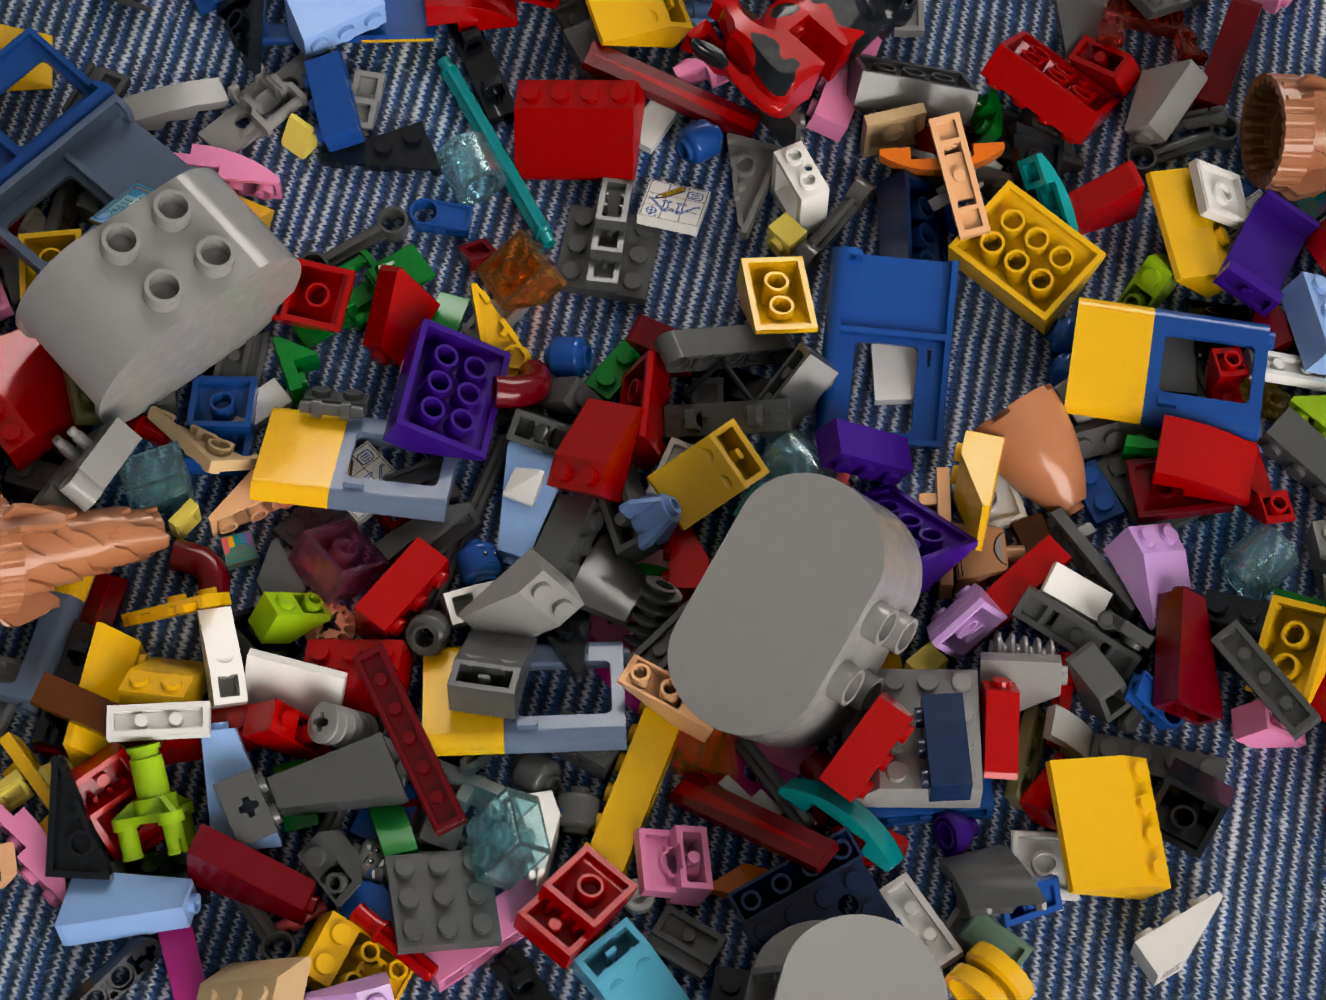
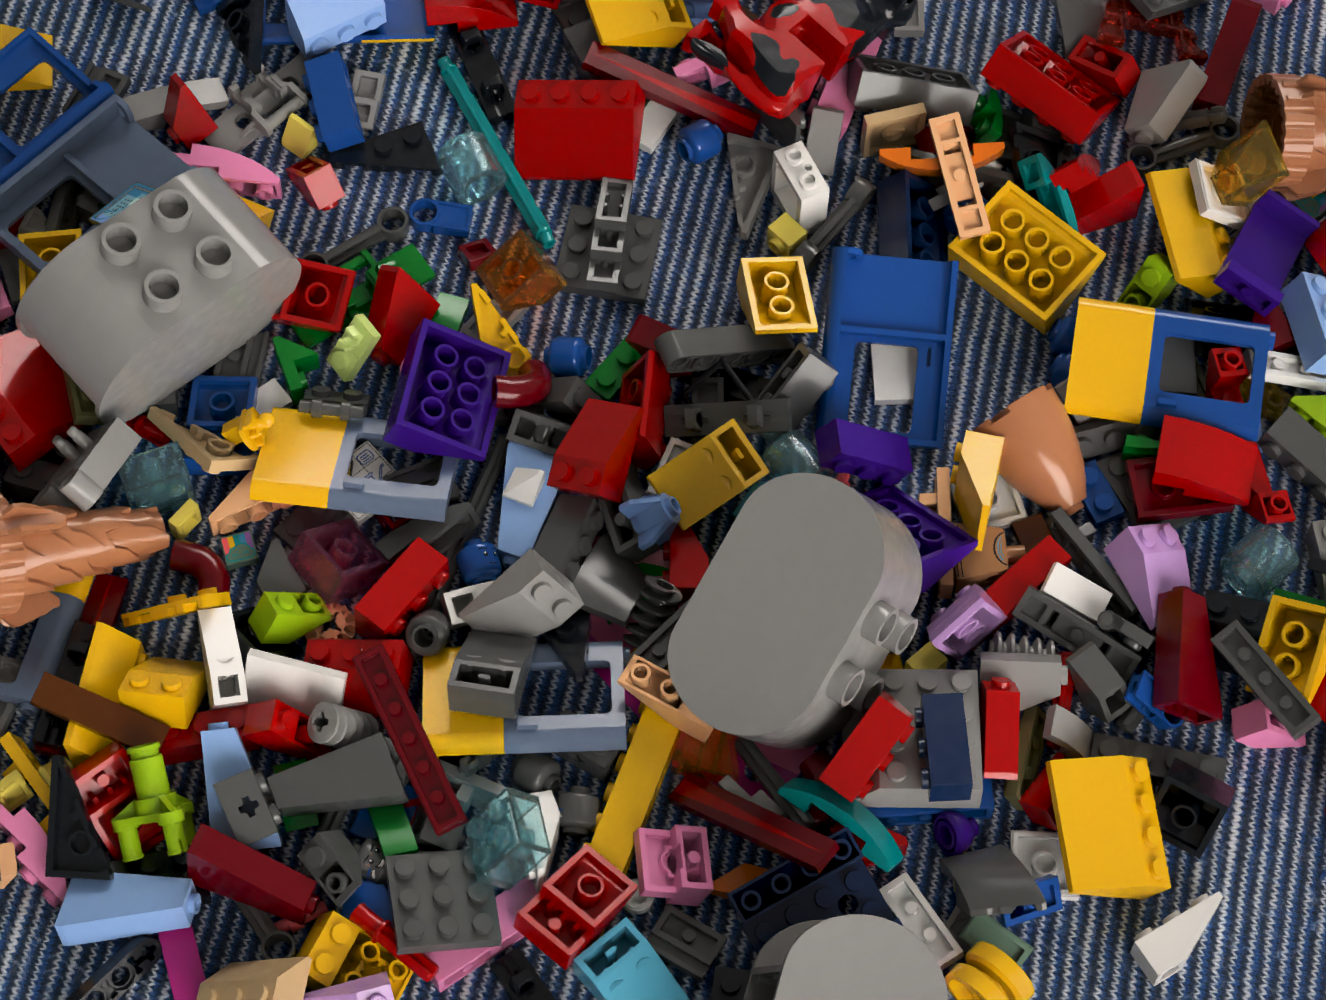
(158, 721): white plate -> none
(186, 115): none -> red slope
(248, 428): none -> yellow piece
(316, 182): none -> slope
(353, 347): none -> yellowish green plate
(673, 207): white tile -> none
(824, 138): none -> light grey slope
(1076, 173): none -> red slope
(1248, 167): none -> clear yellow slope

